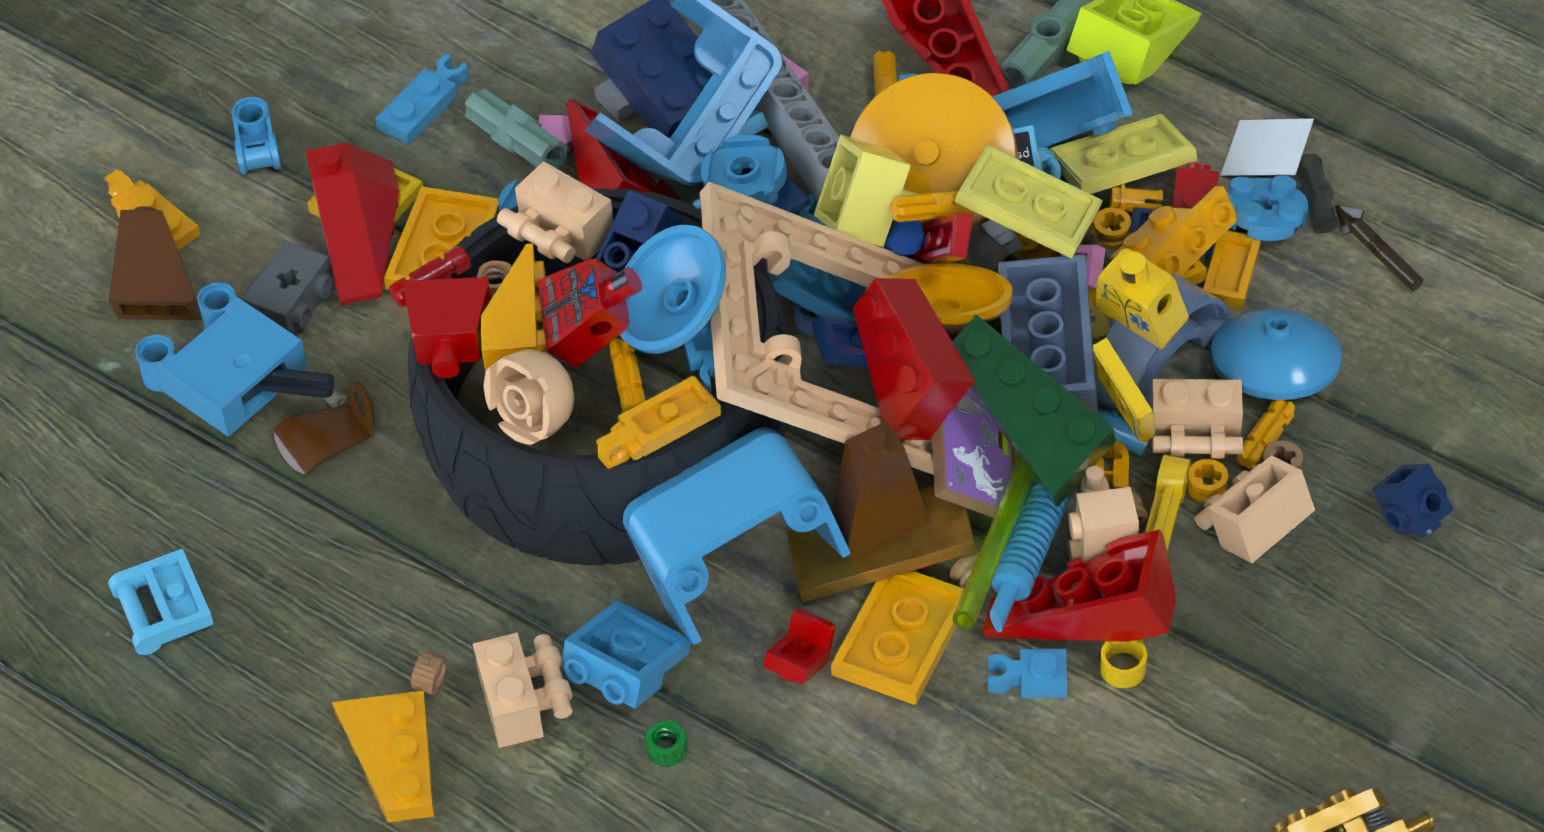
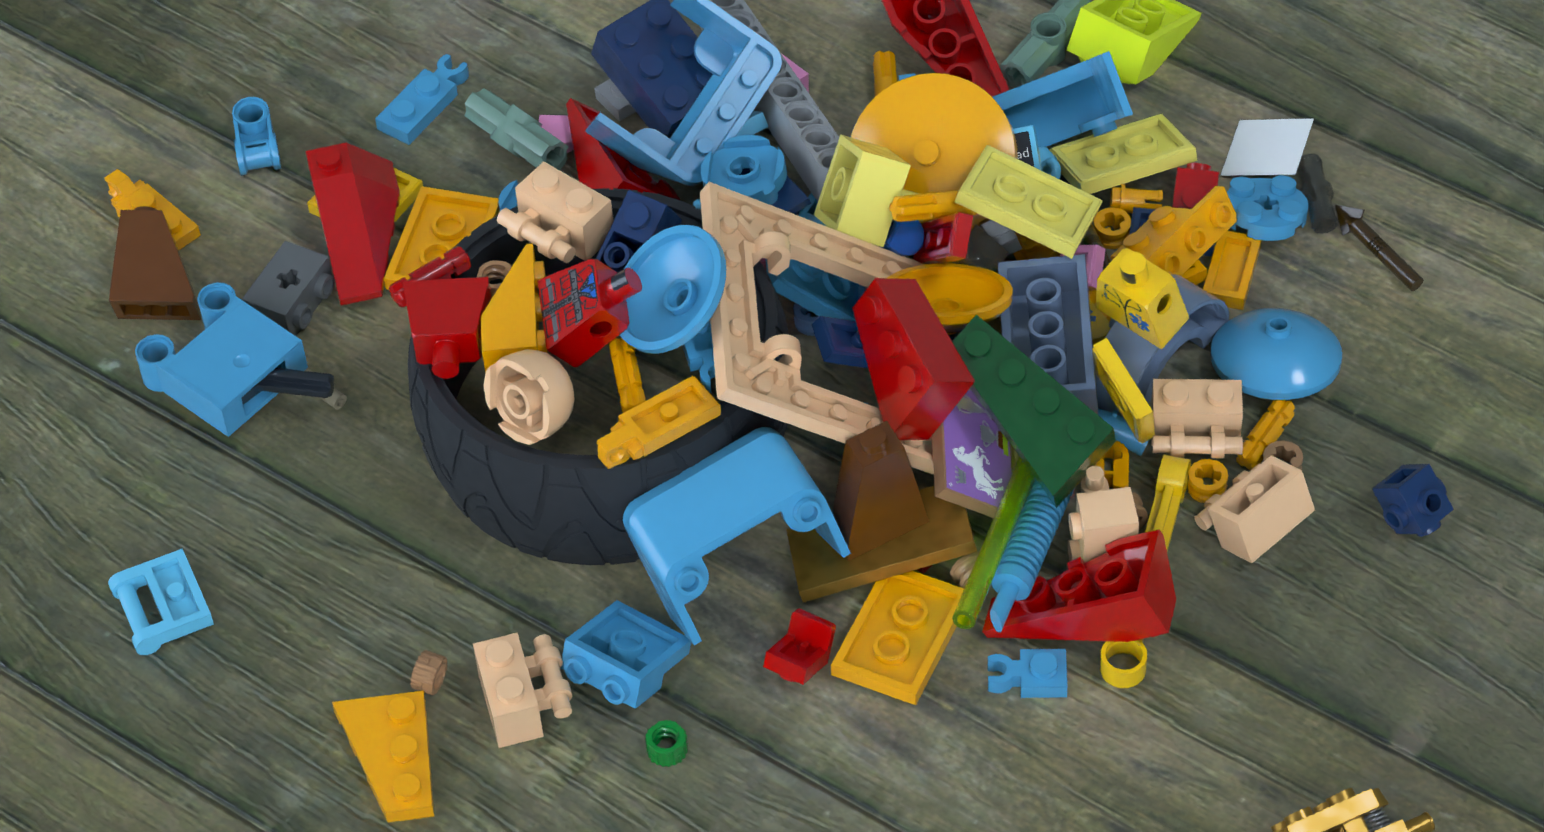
(325, 433): reddish brown piece -> none

